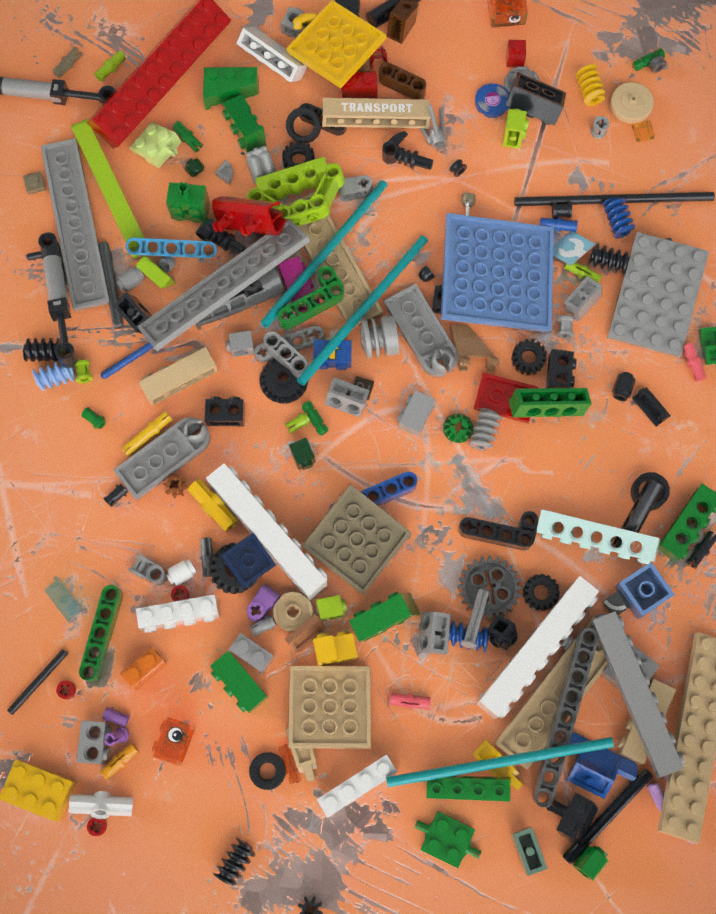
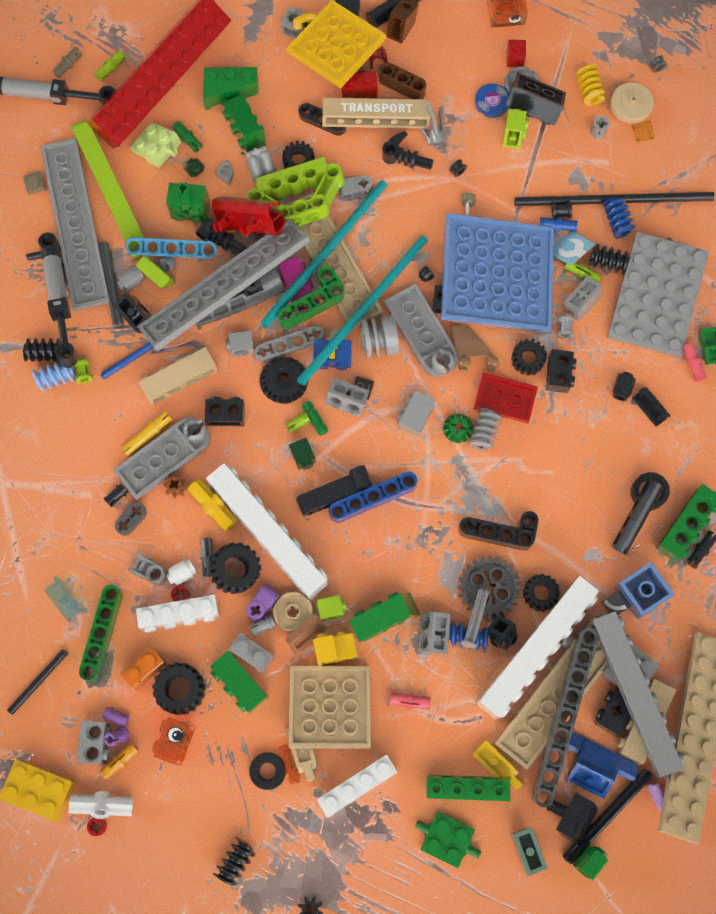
(72, 691): red bush -> none
(92, 417): green pin -> none
(134, 522): none -> dark grey beam
(167, 676): none -> black tyre
(248, 560): dark blue plate -> none
(271, 54): white brick -> none
(281, 347): light grey beam -> none
(290, 122): black tyre -> none
(324, 496): none -> black beam
(356, 539): dark tan plate -> none
(499, 762): teal piece -> none
(549, 519): light aqua brick -> none
(550, 402): green brick -> none
(605, 718): none -> black brick
(645, 60): green axle -> none

